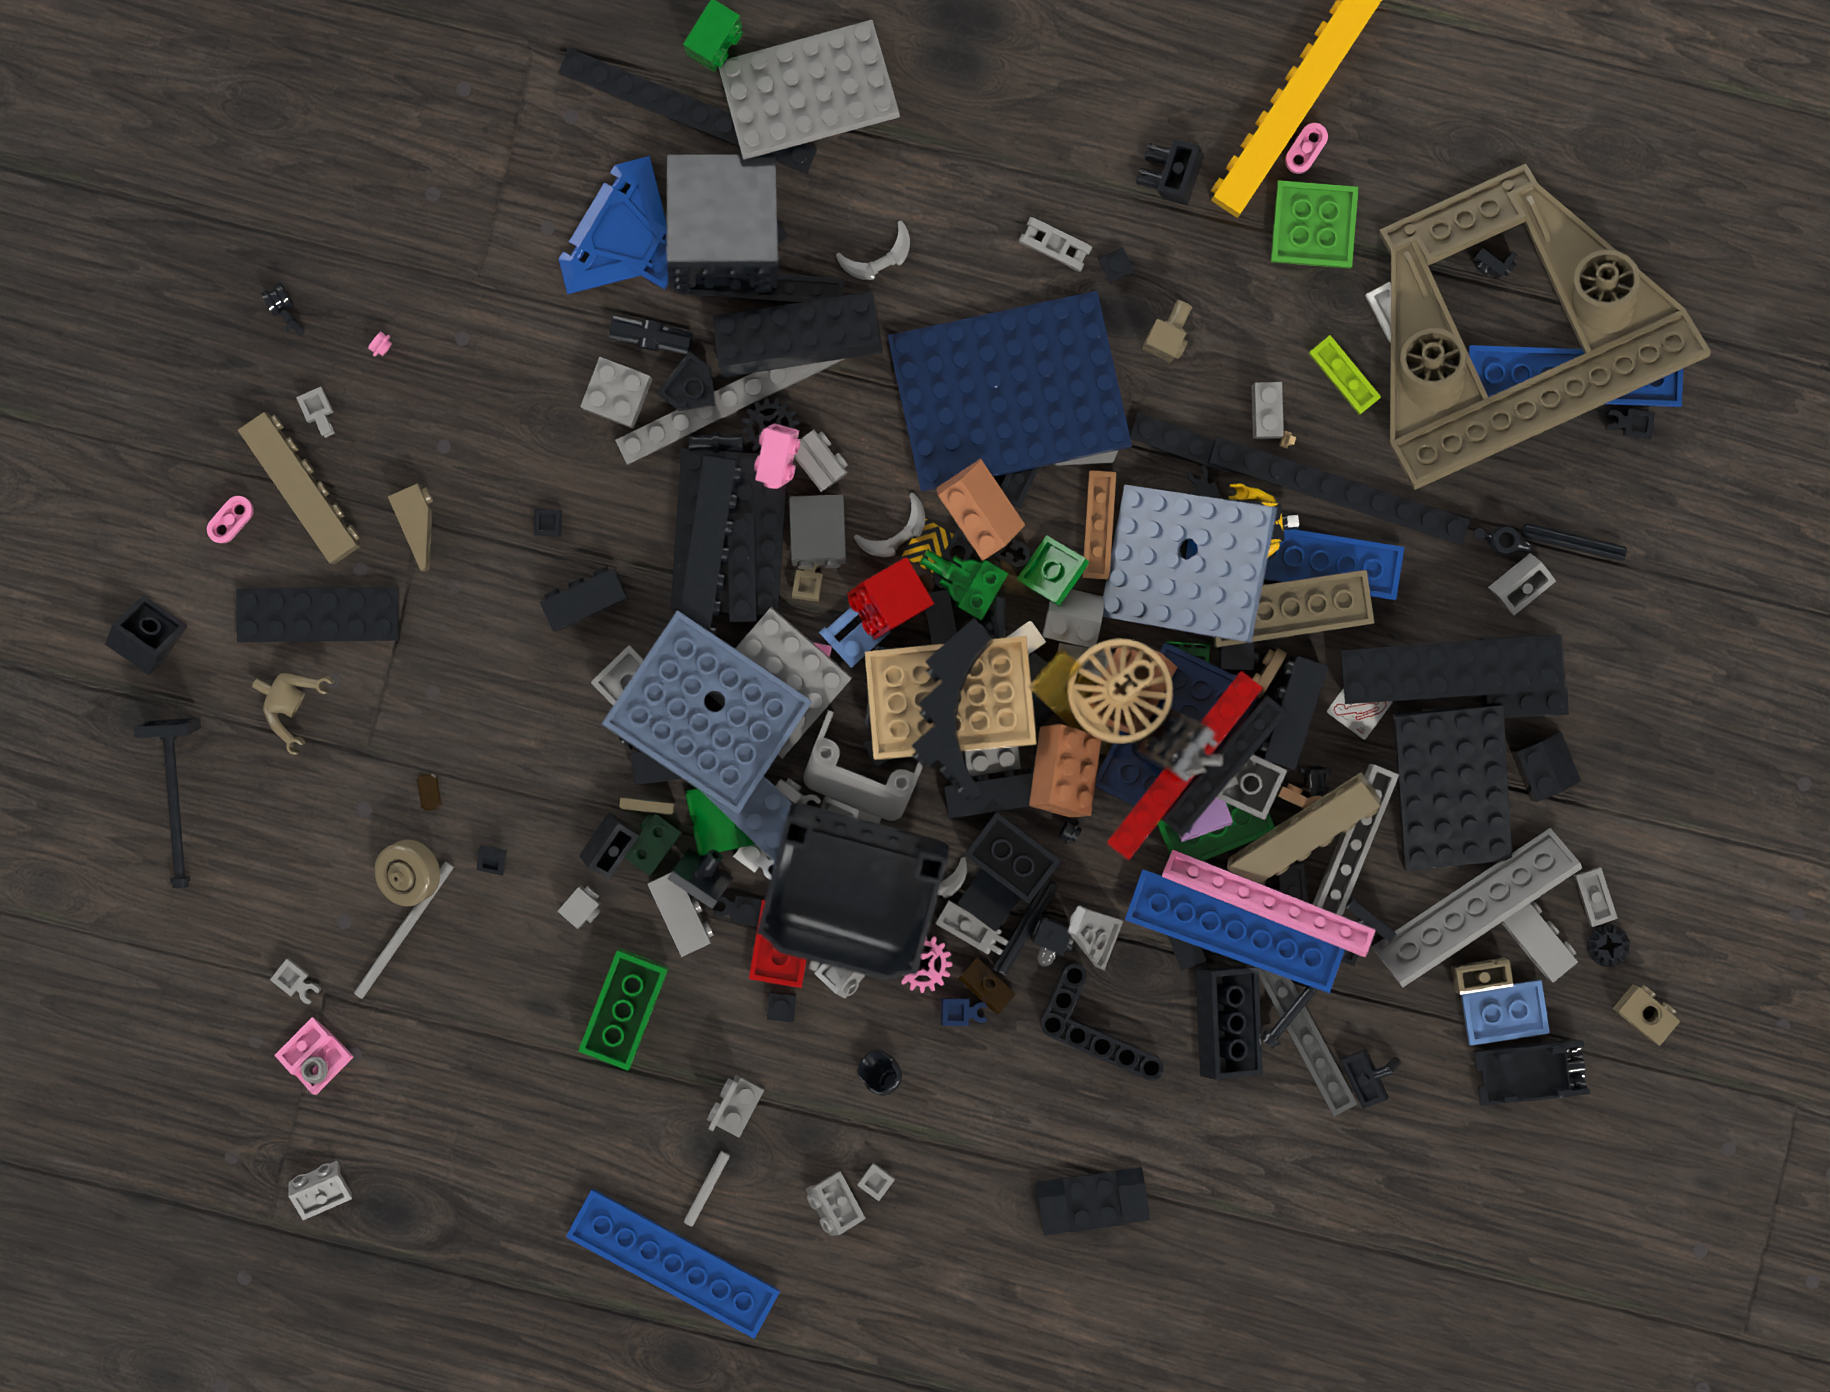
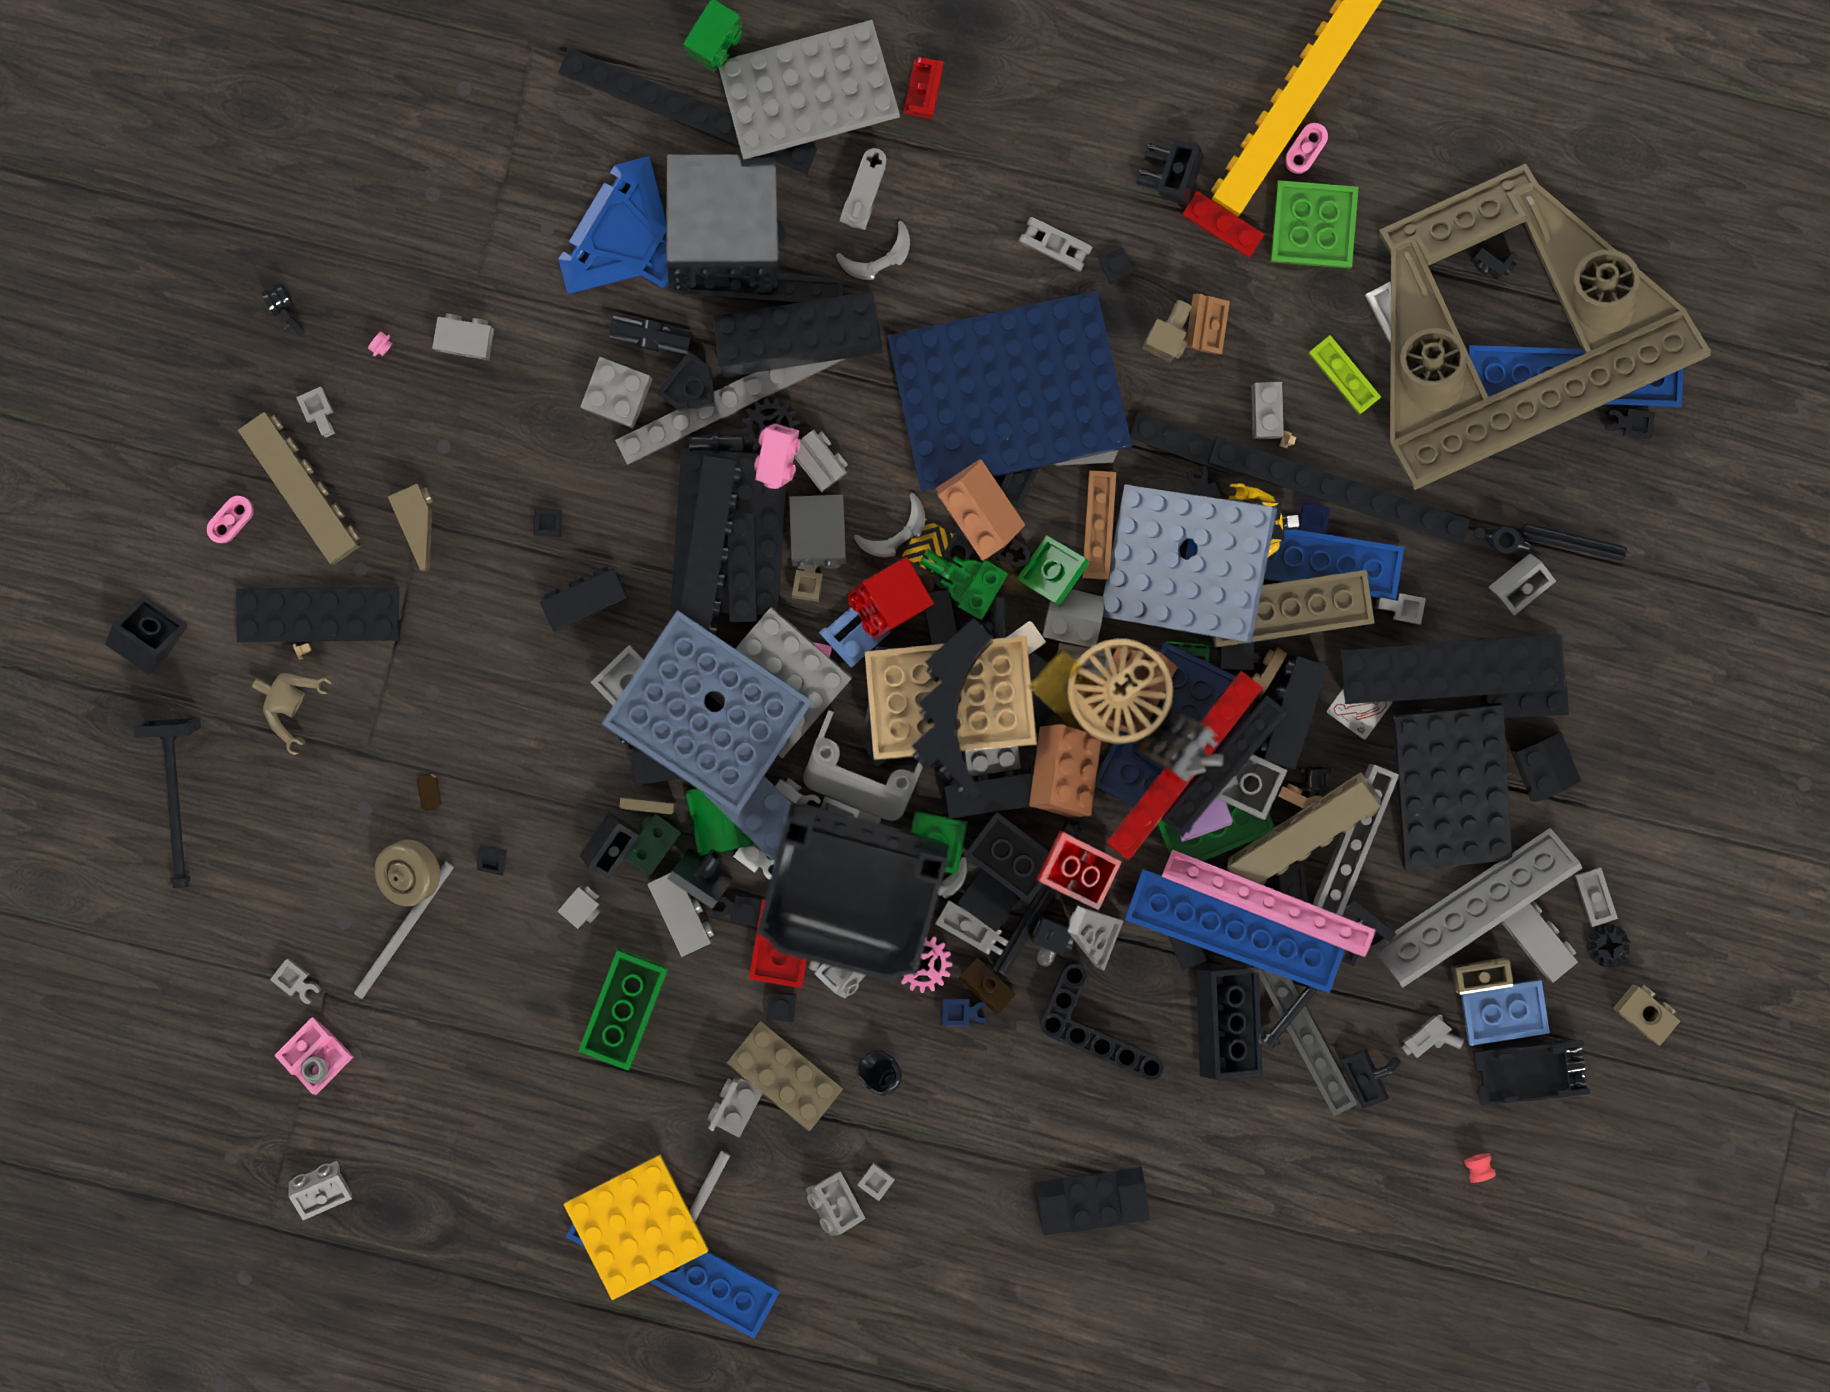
(301, 650): none -> tan piece
(463, 337): none -> light grey brick
(636, 1227): none -> yellow plate
(784, 1076): none -> dark tan plate
(864, 190): none -> light grey piece
(923, 88): none -> red hinge
(946, 830): none -> green plate
(1079, 870): none -> red slope
(1207, 324): none -> medium nougat plate
(1223, 224): none -> red plate
(1314, 518): none -> clear blue plate
(1405, 608): none -> light grey plate
(1432, 1033): none -> light grey piece
(1480, 1168): none -> coral wheel

